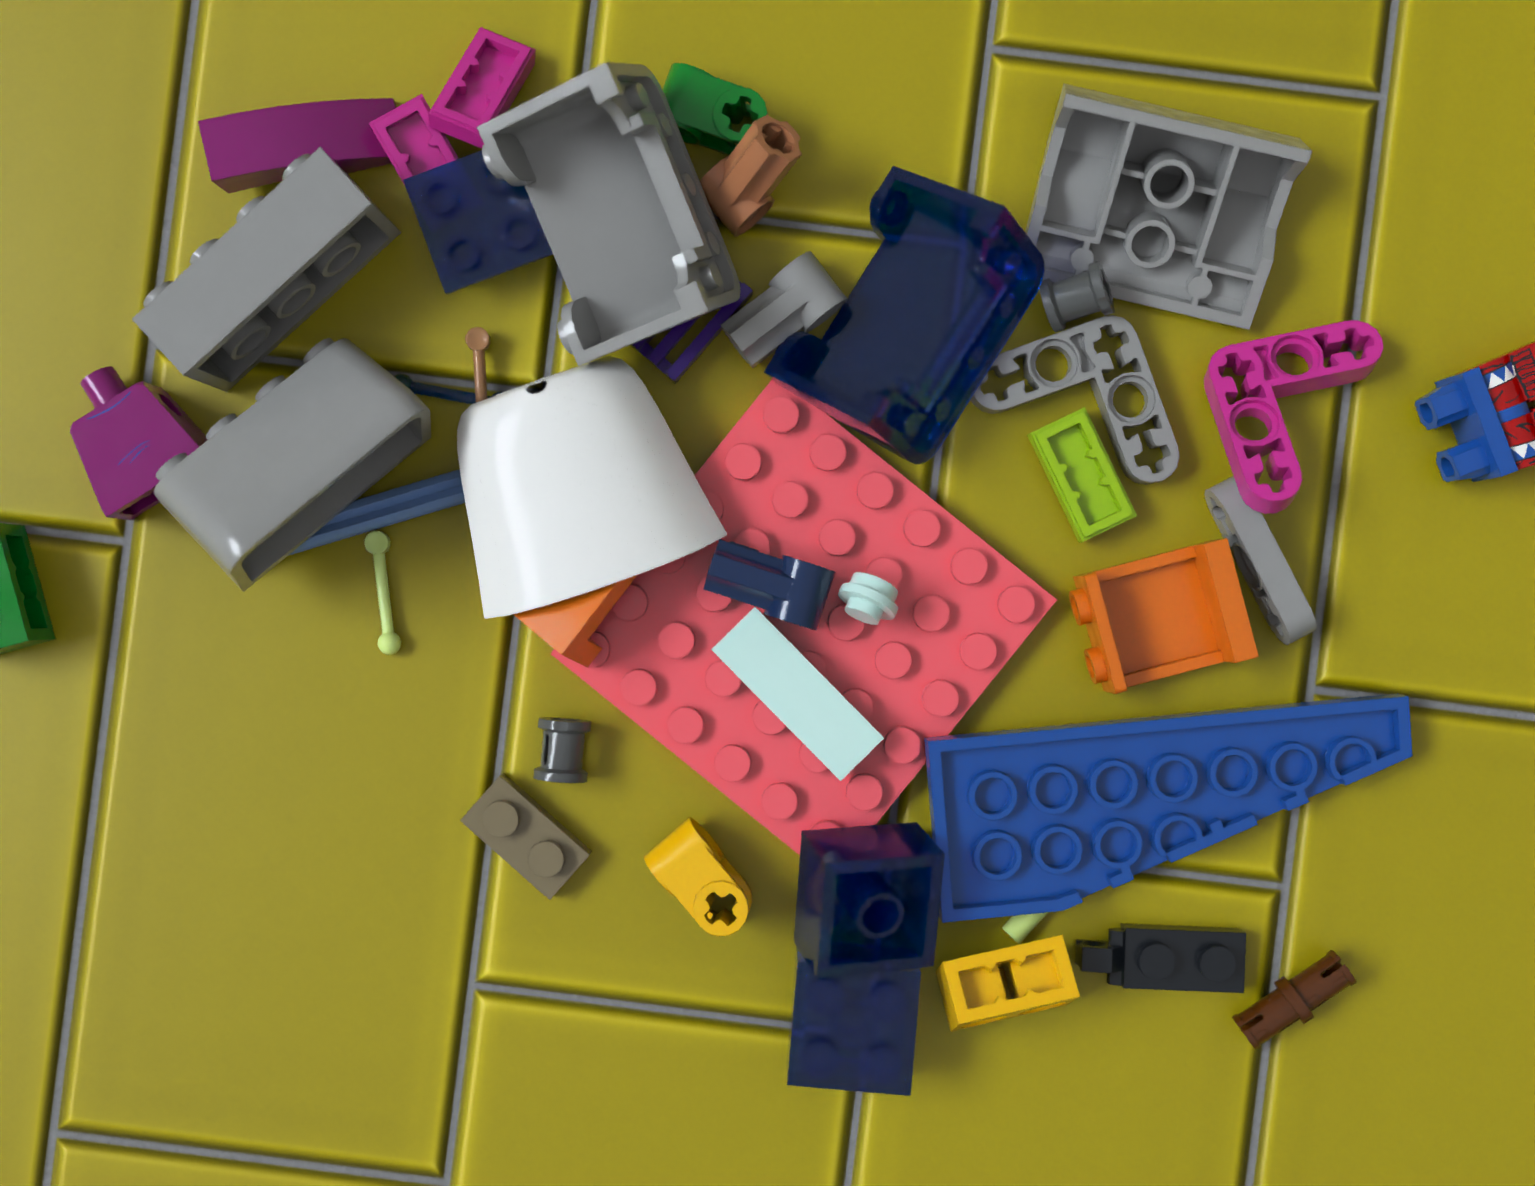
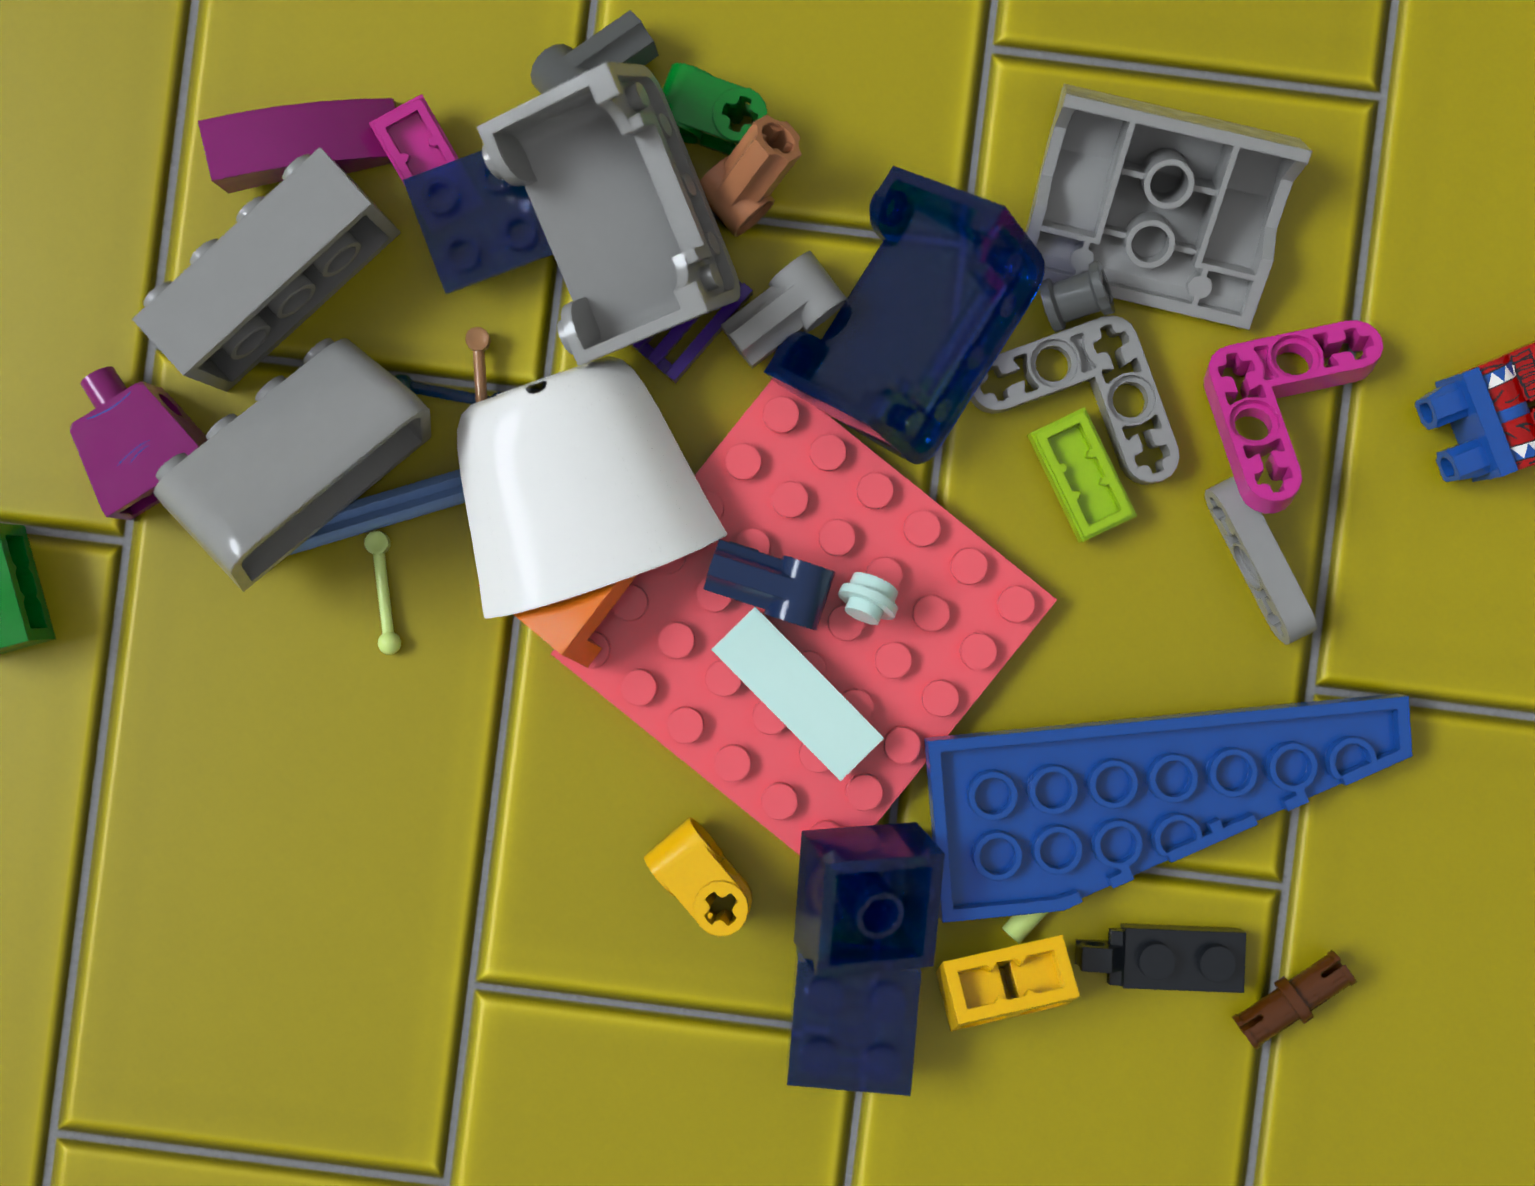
(481, 86): dark pink plate -> none
(526, 836): dark tan plate -> none
(562, 750): dark grey bush -> none
(618, 42): none -> dark grey piece
(1163, 616): orange panel -> none

